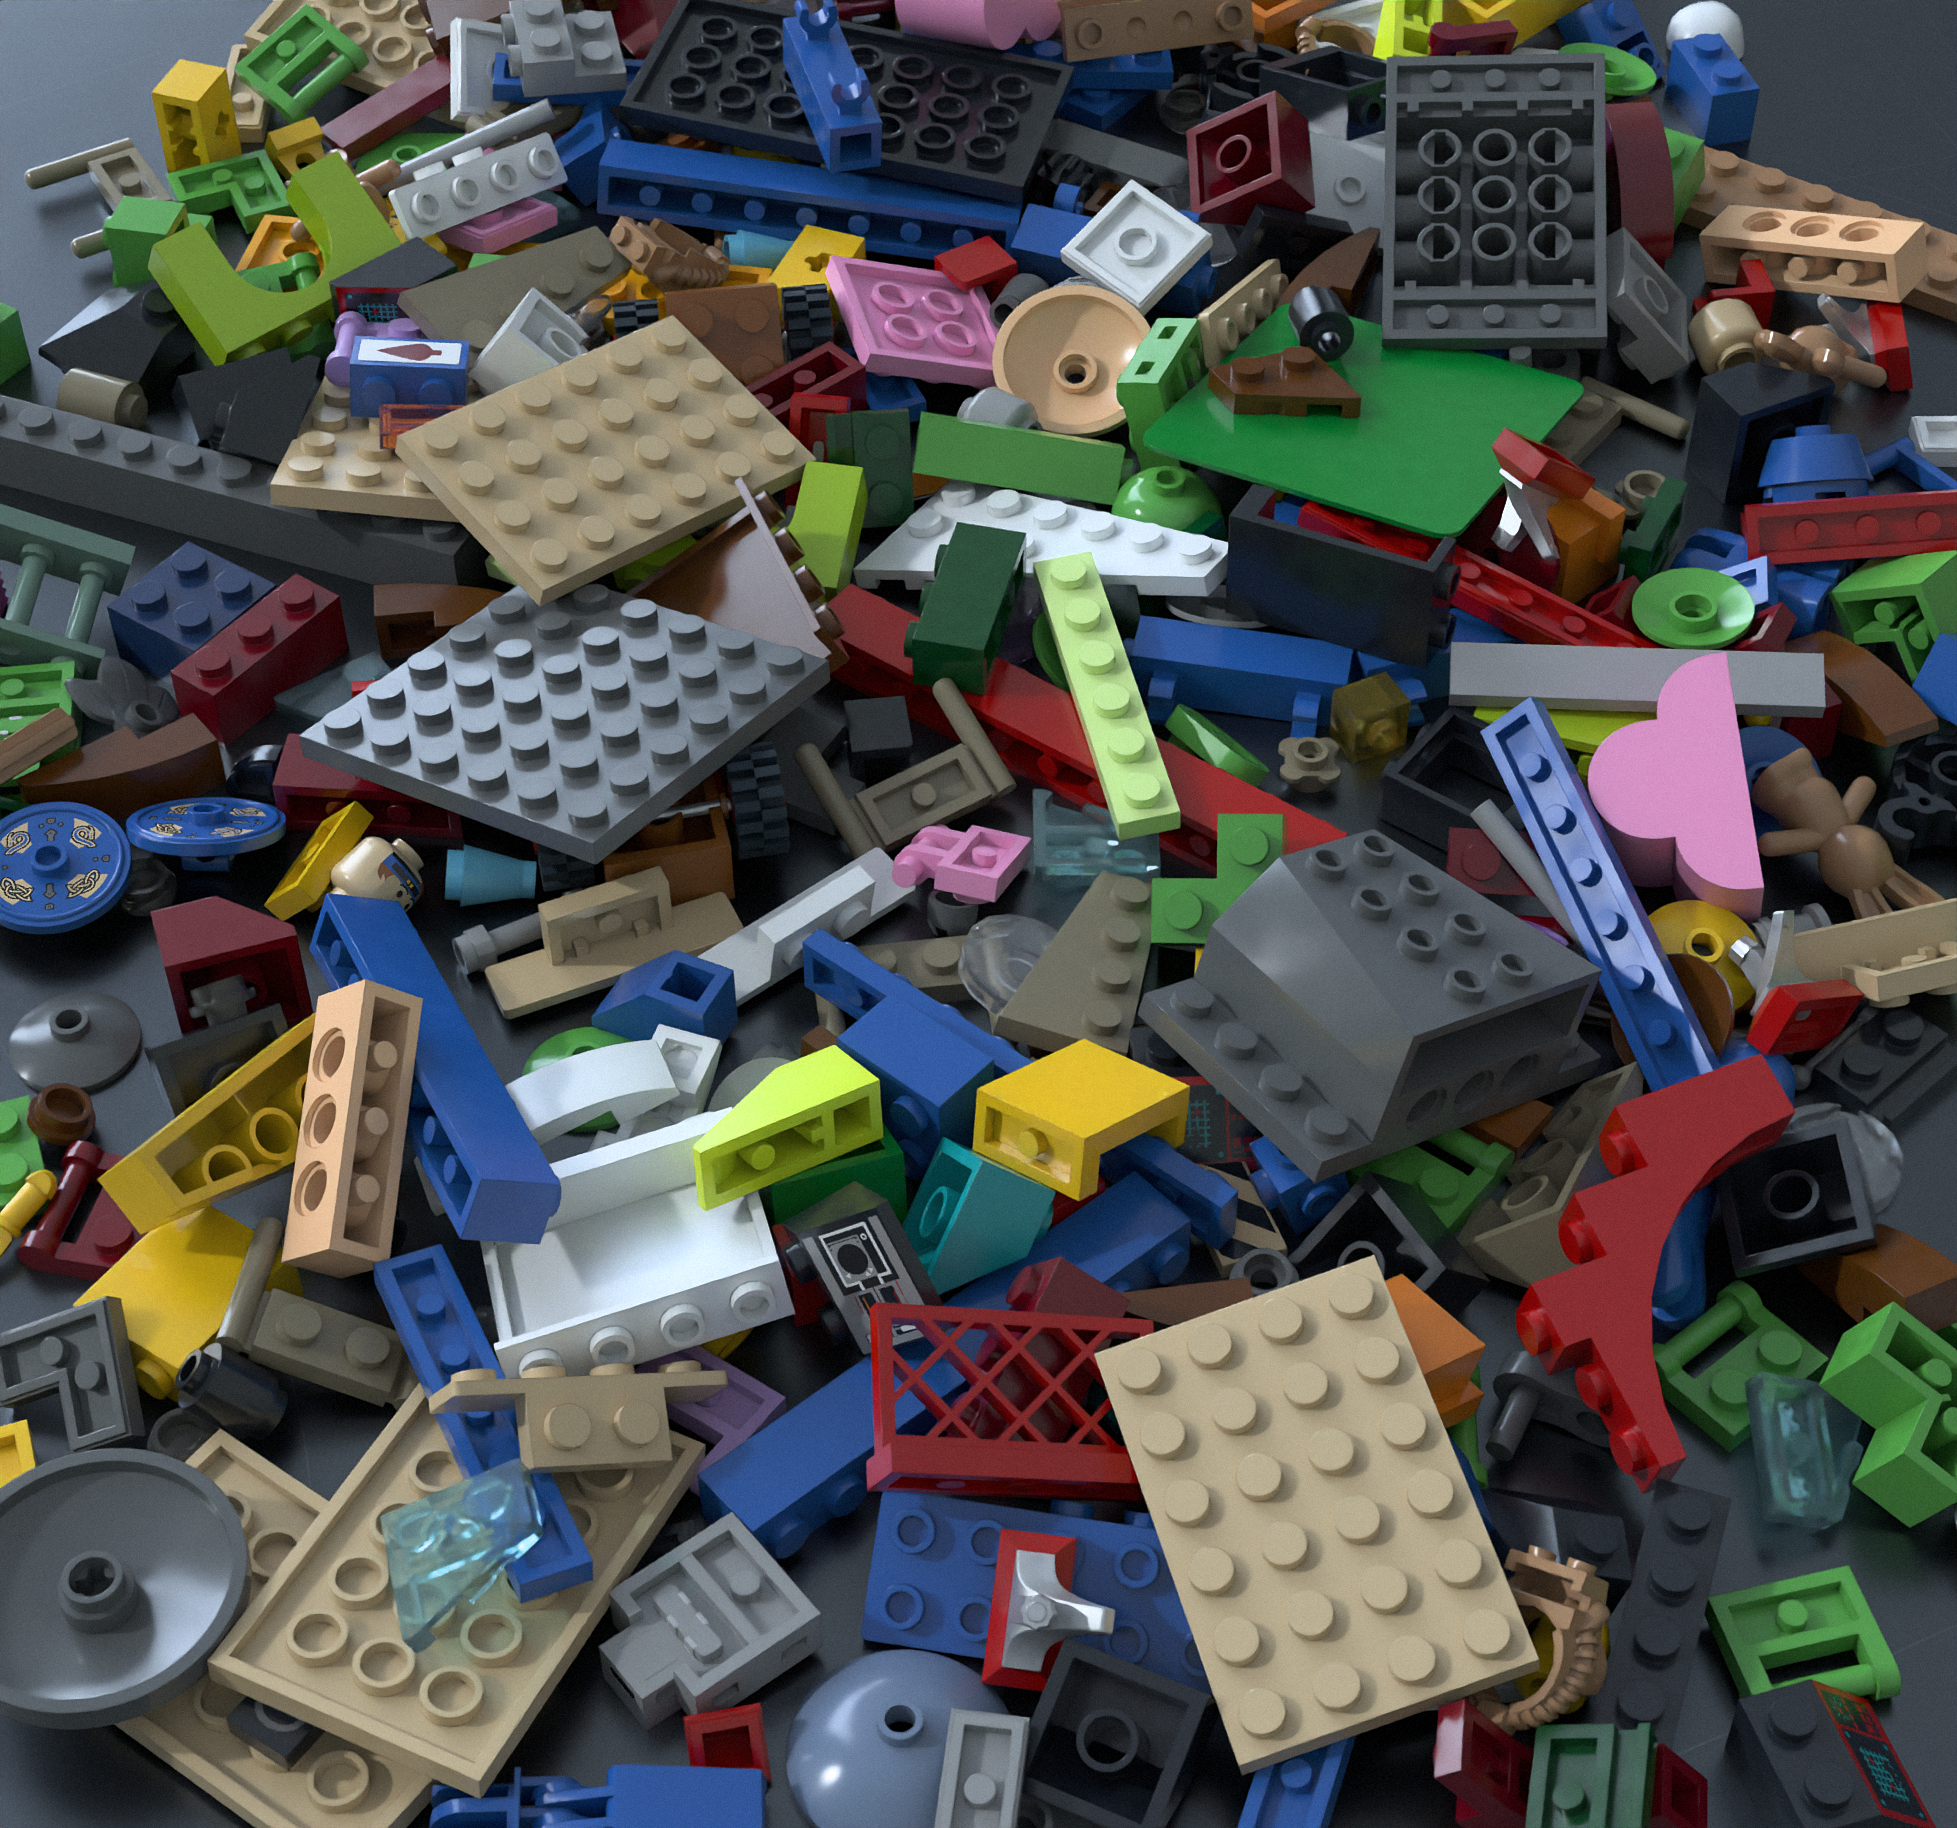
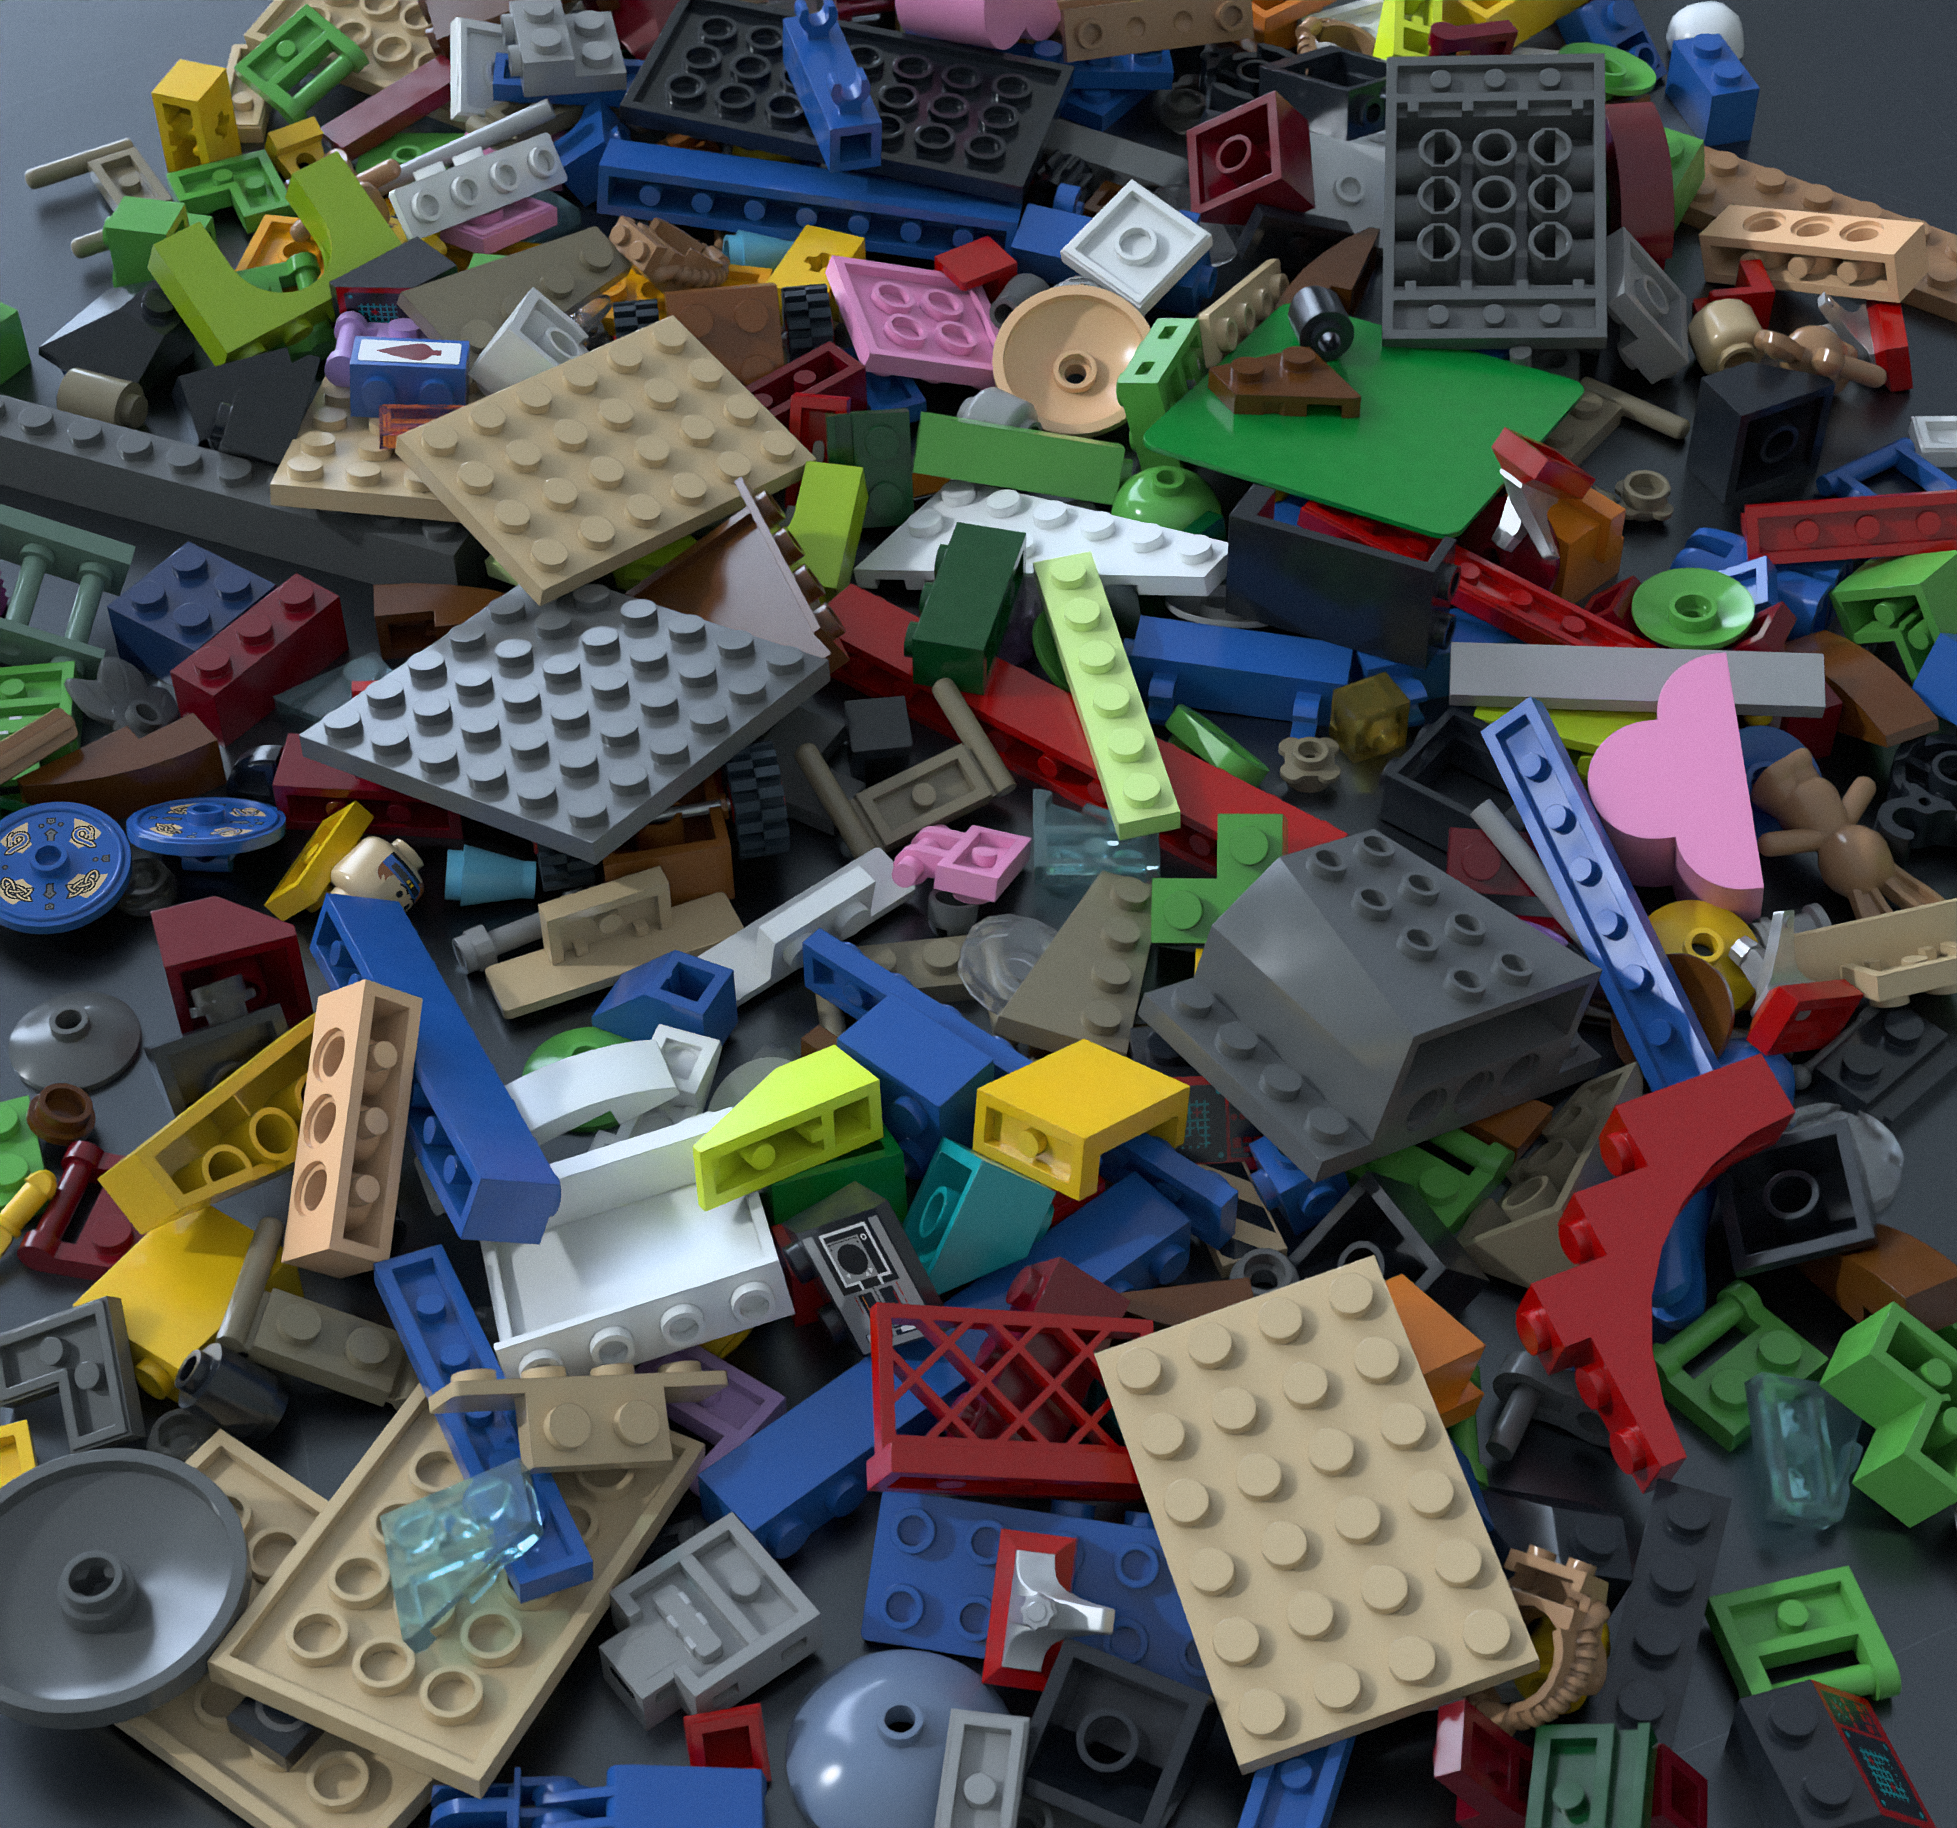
(1657, 524): dark green plate -> none
(1814, 467): blue cone -> none

